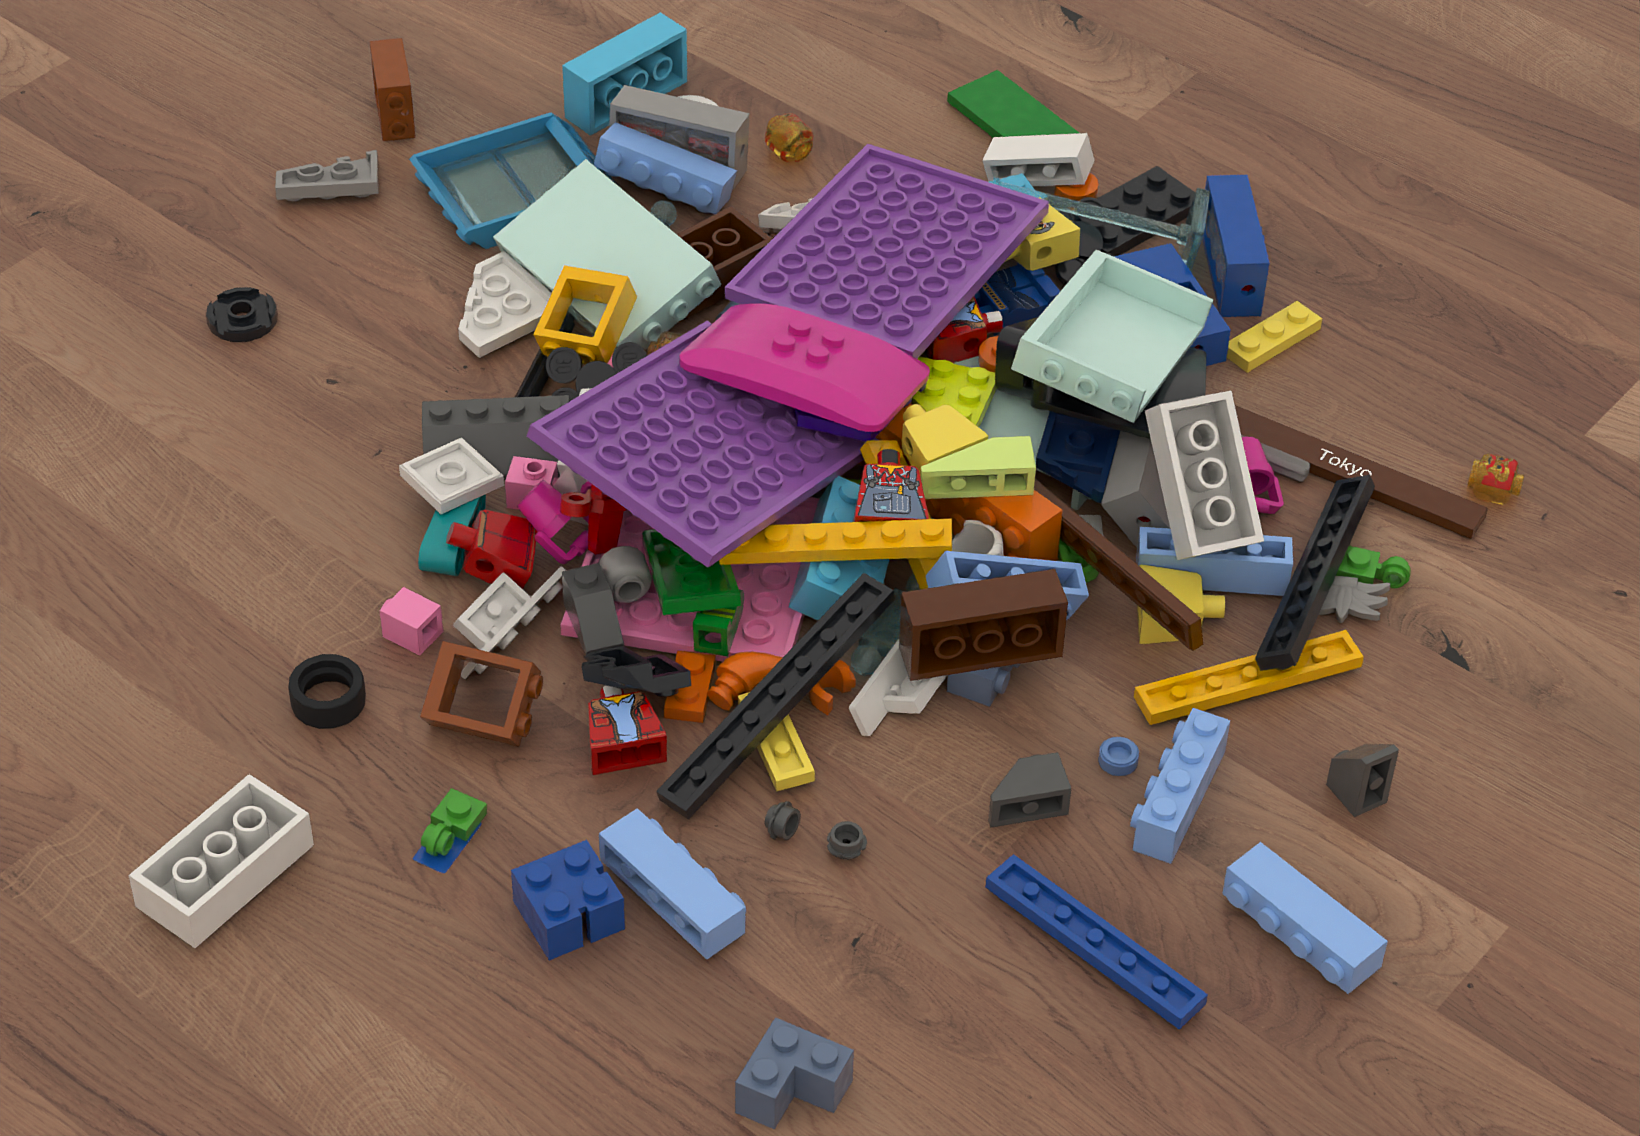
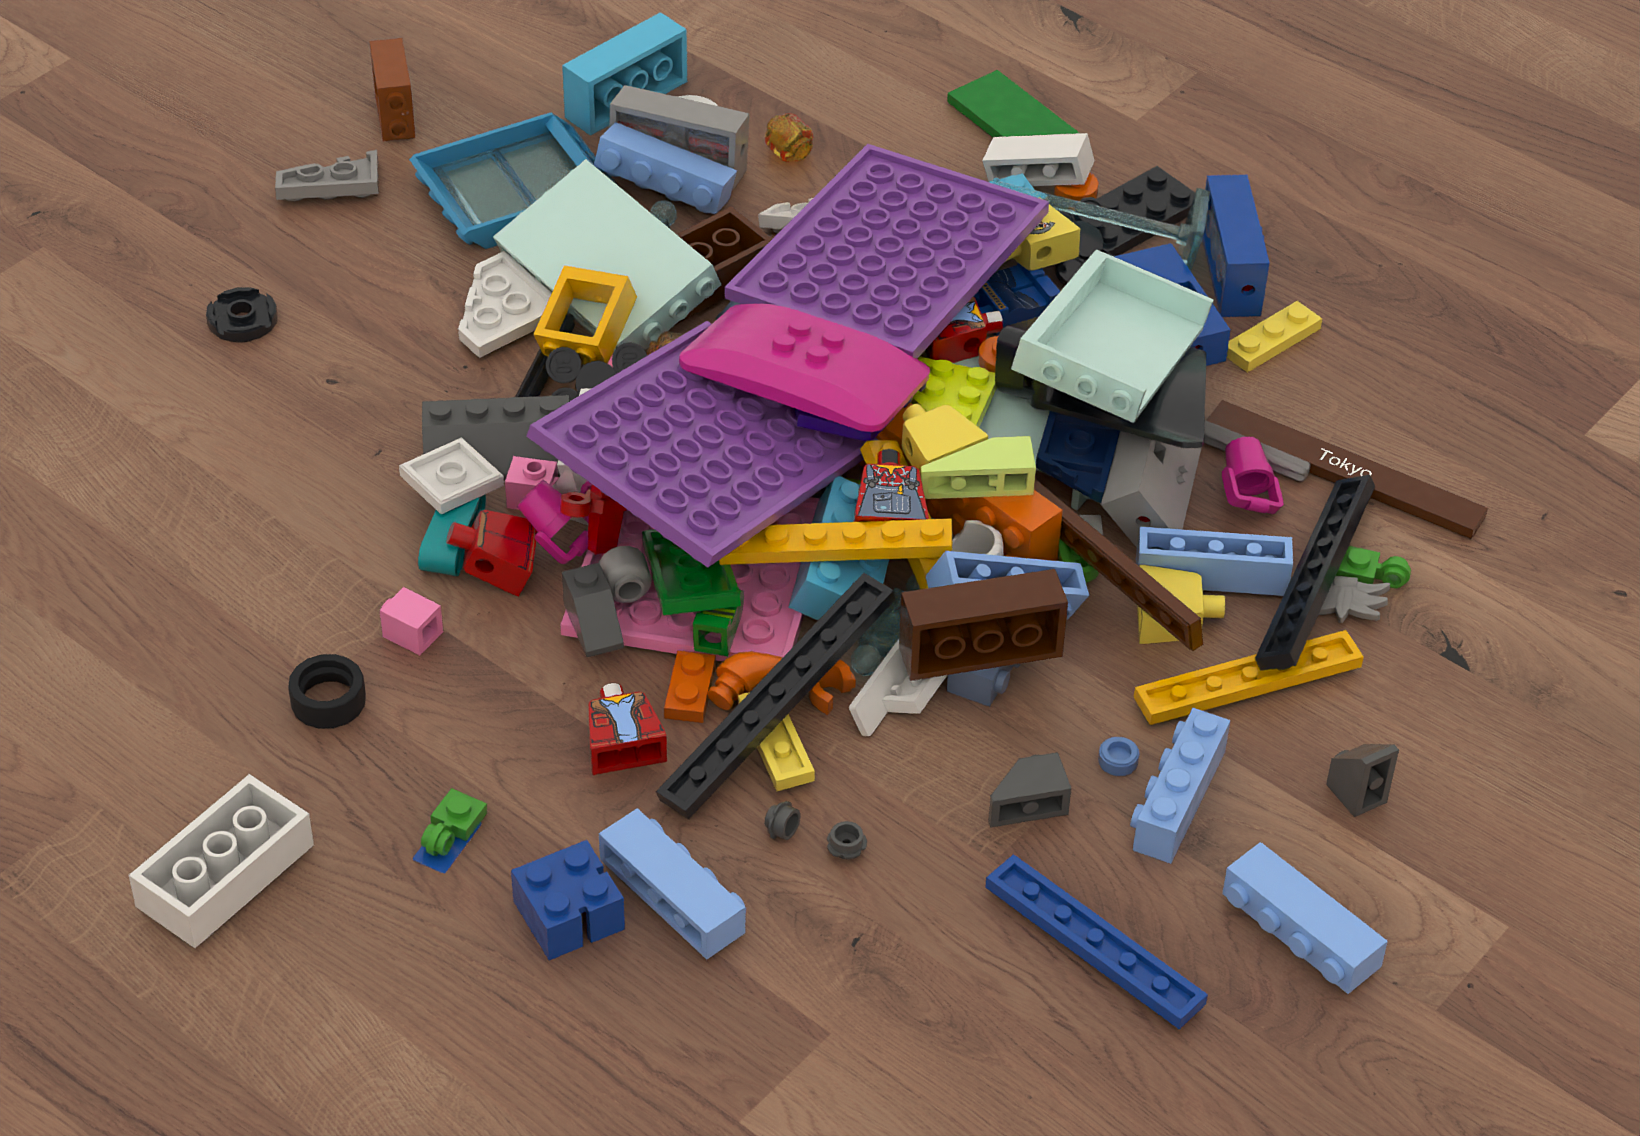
(444, 686): dark orange window -> none
(498, 611): white bracket -> none
(626, 670): black plate -> none
(788, 1066): sand blue brick -> none
(1204, 475): white brick -> none
(1495, 478): clear yellow head -> none

